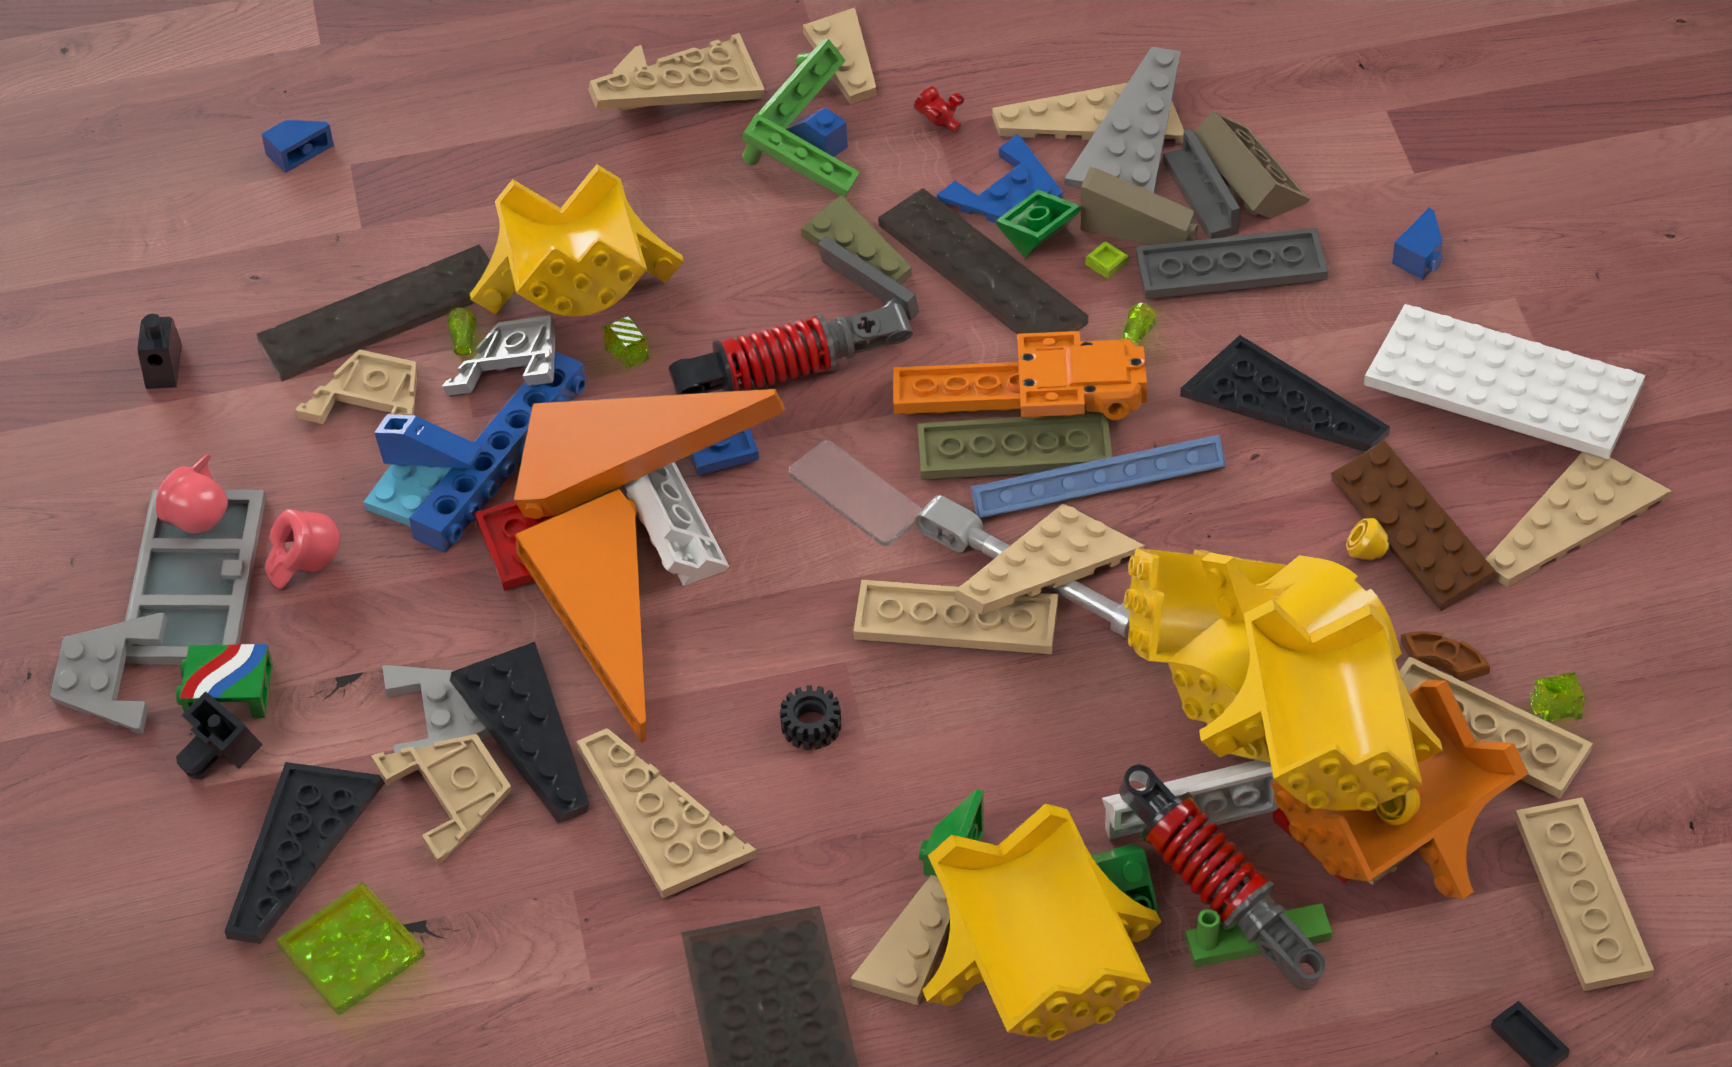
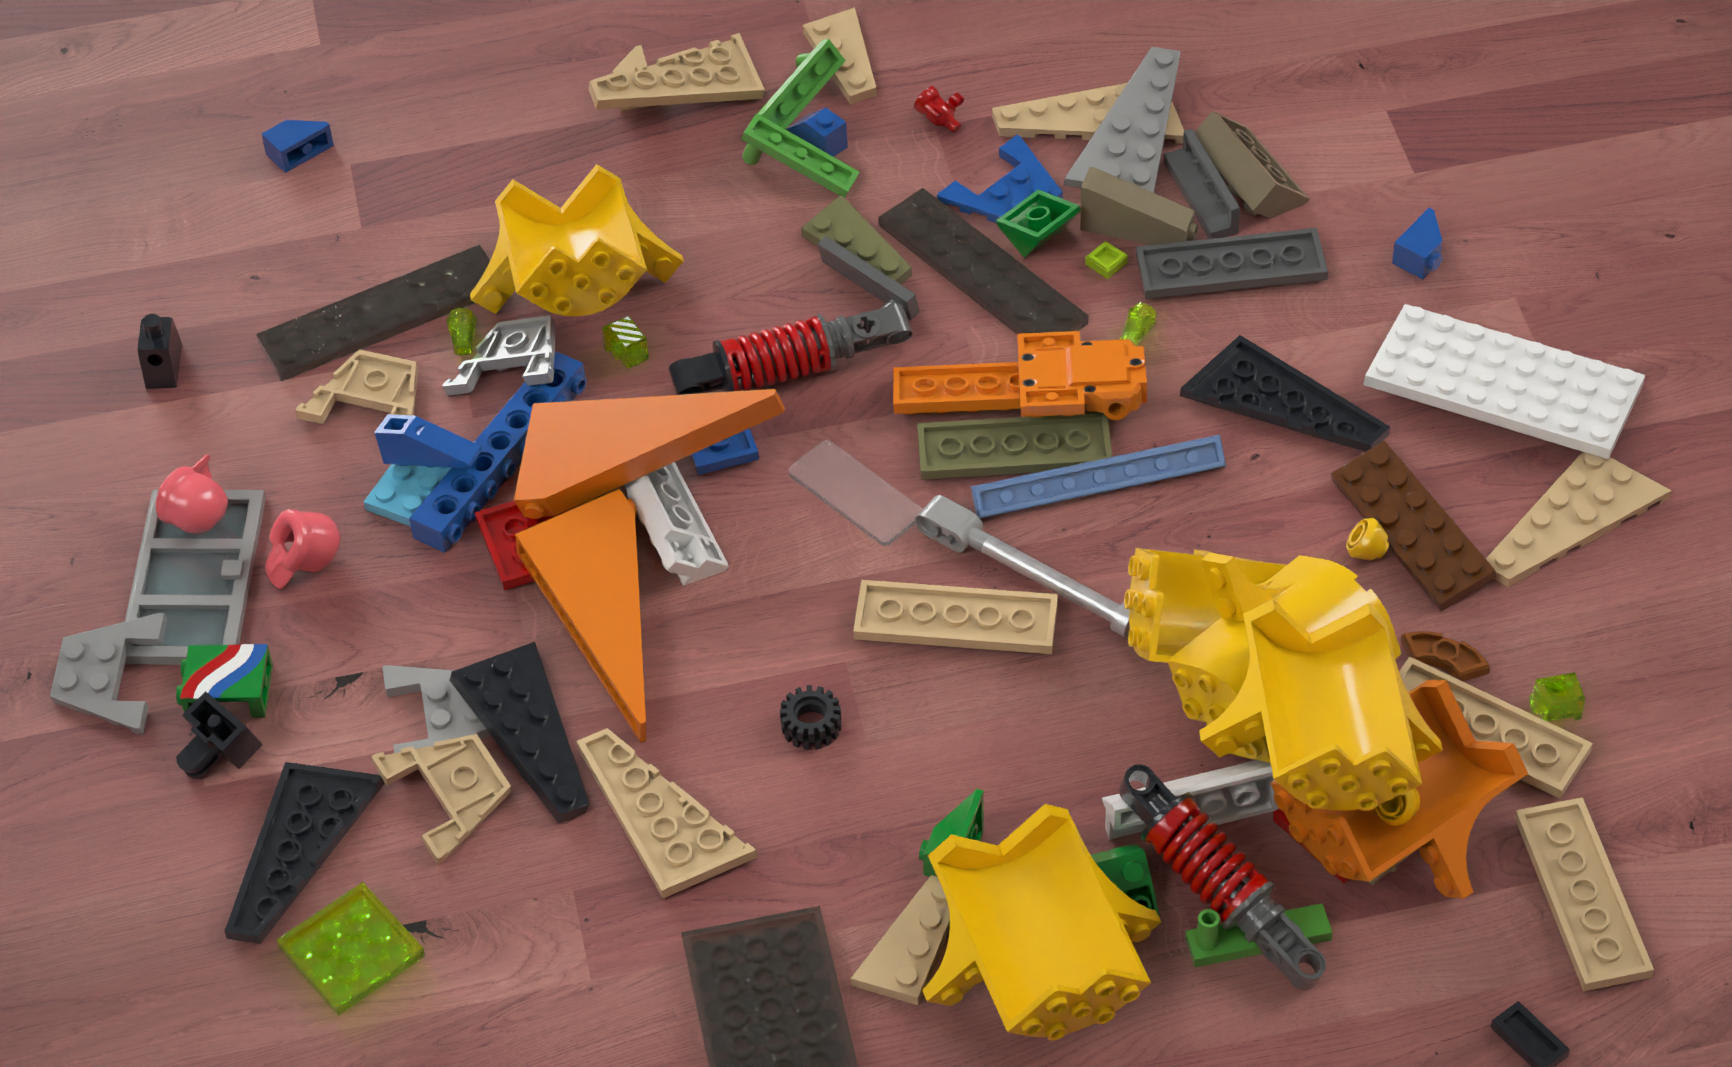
(1051, 553): tan wing -> none

